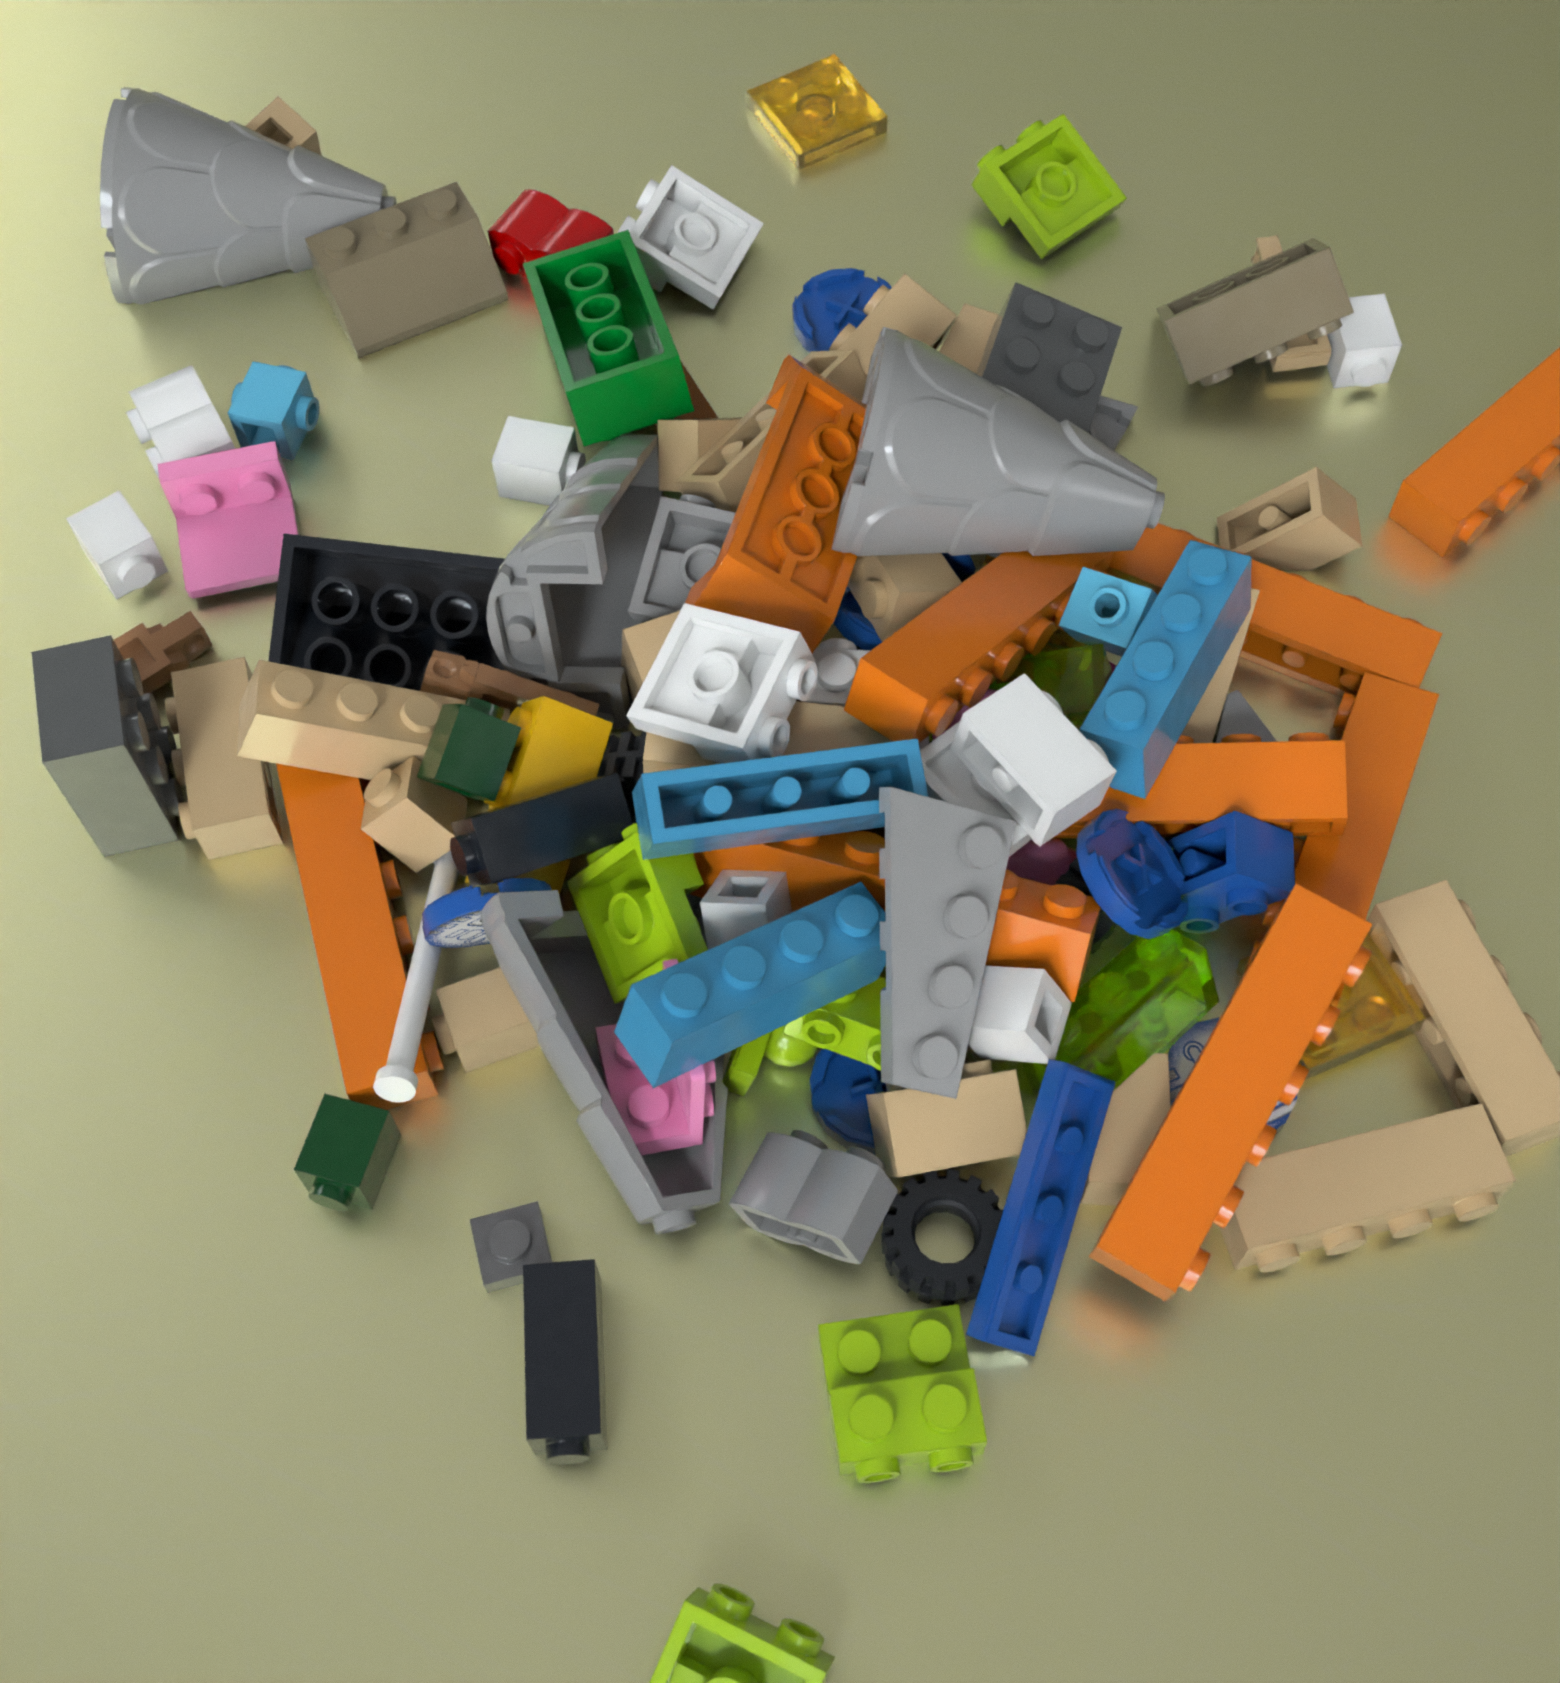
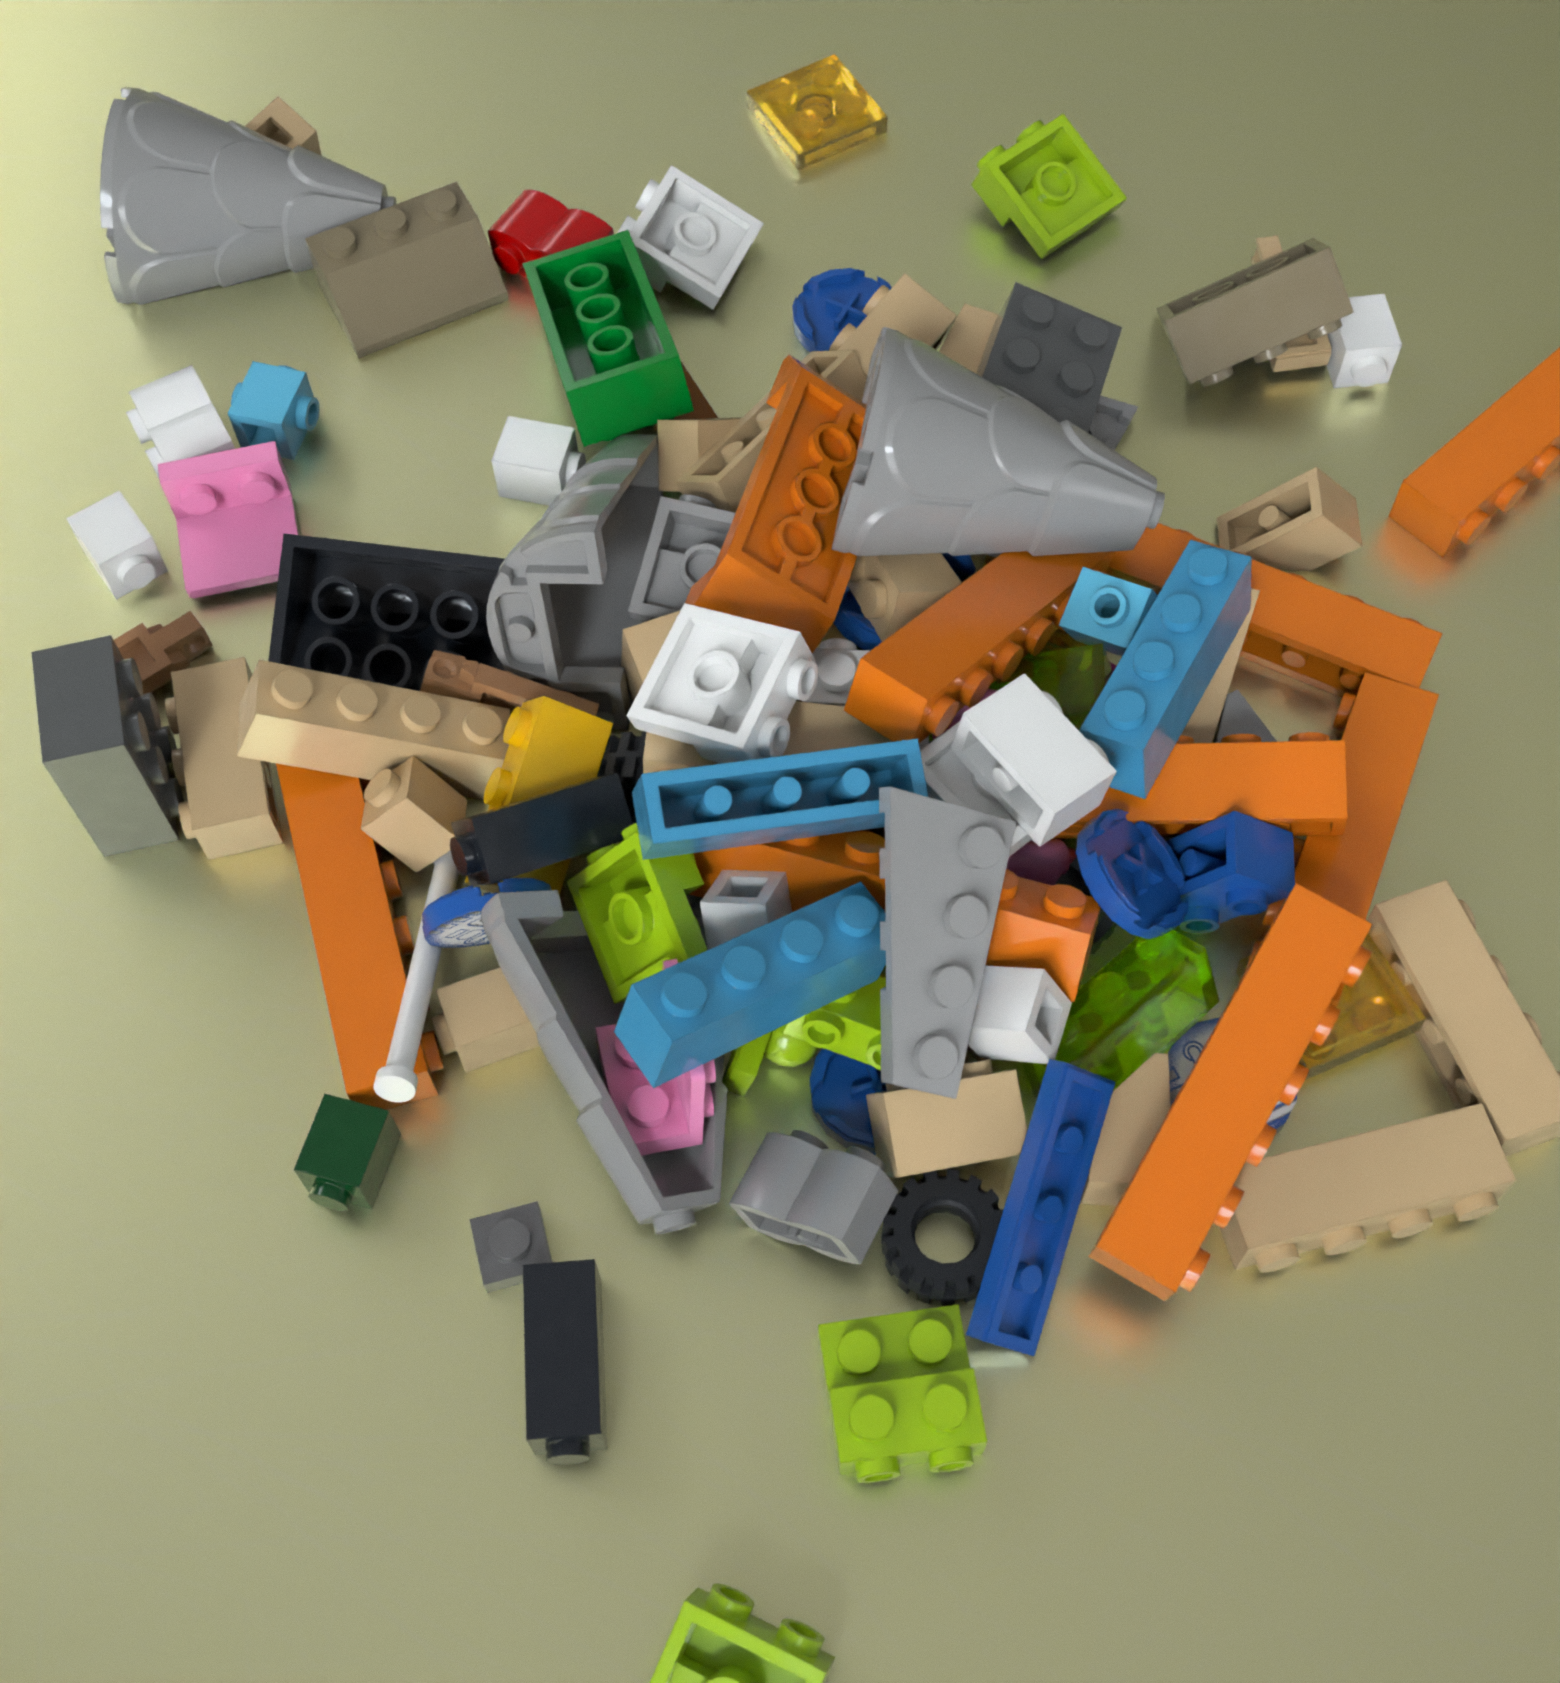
(469, 749): dark green brick -> none

